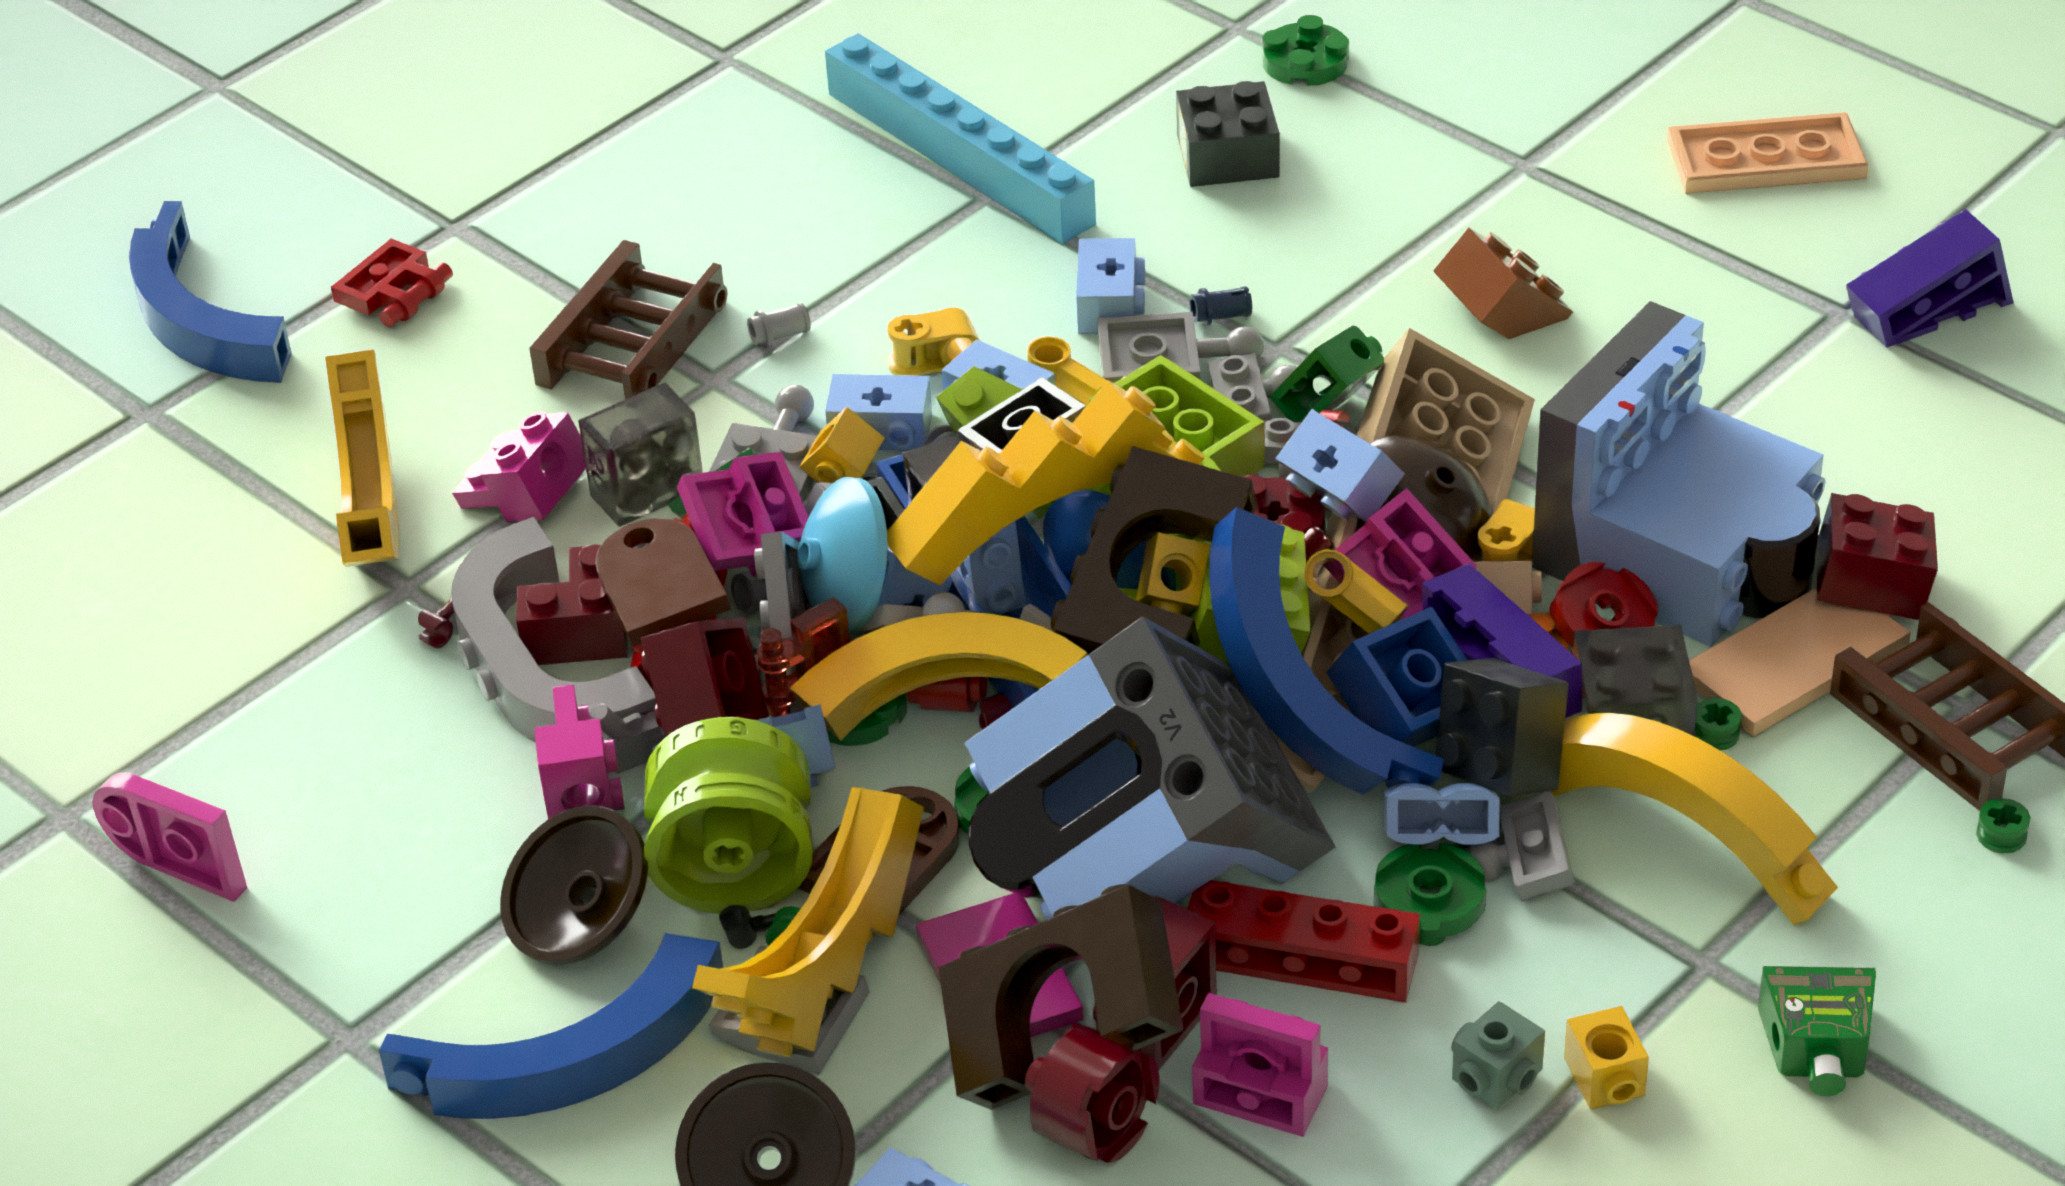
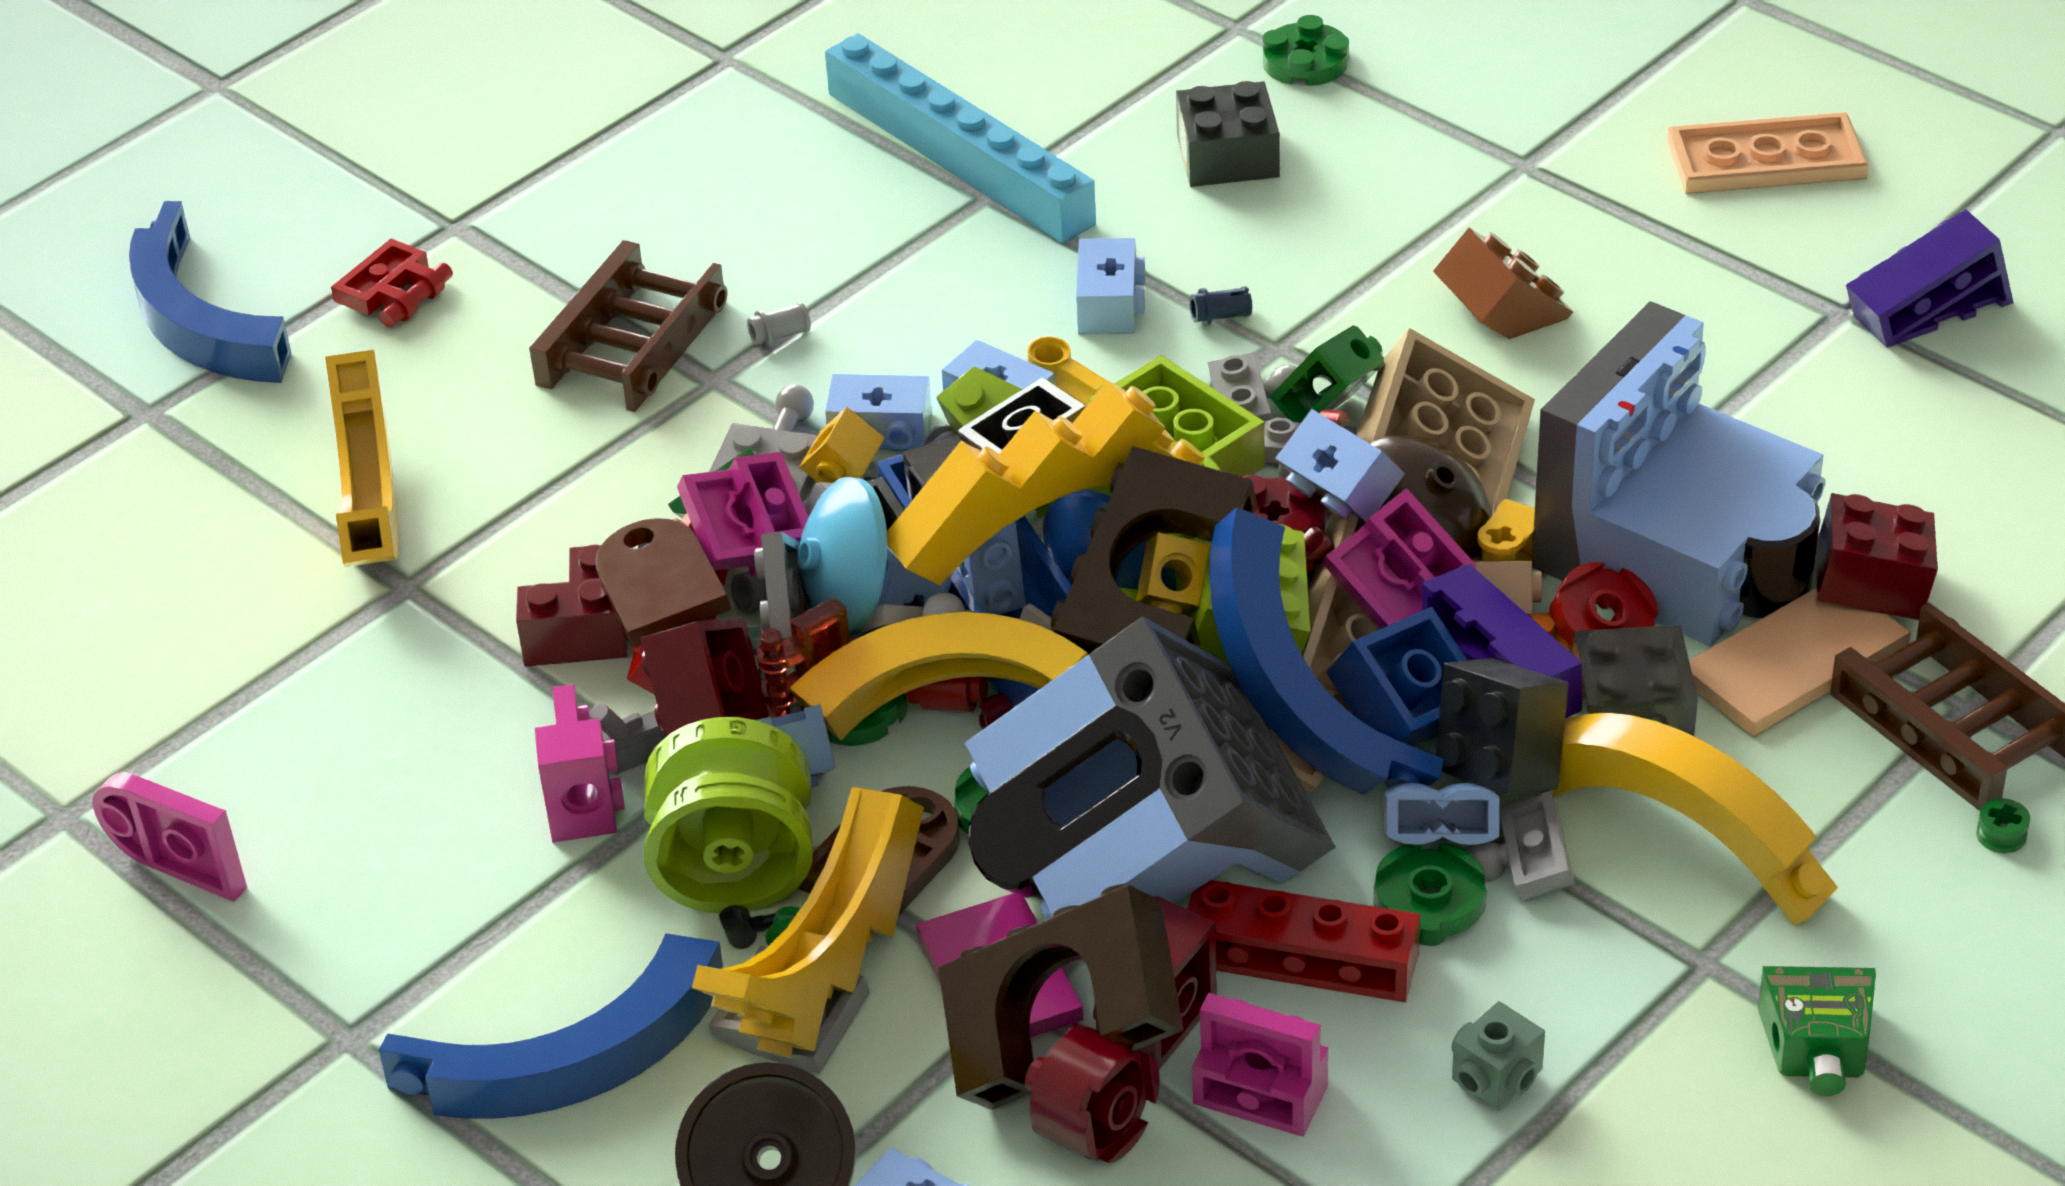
(437, 625): dark red hand -> none
(488, 643): light grey arch -> none
(526, 468): dark pink brick -> none
(573, 885): dark brown dish -> none
(639, 452): clear smoke brick -> none
(930, 341): yellow piece -> none
(1136, 340): light grey plate -> none
(1358, 595): yellow piece -> none
(1606, 1057): yellow brick -> none
(1718, 722): green bush -> none

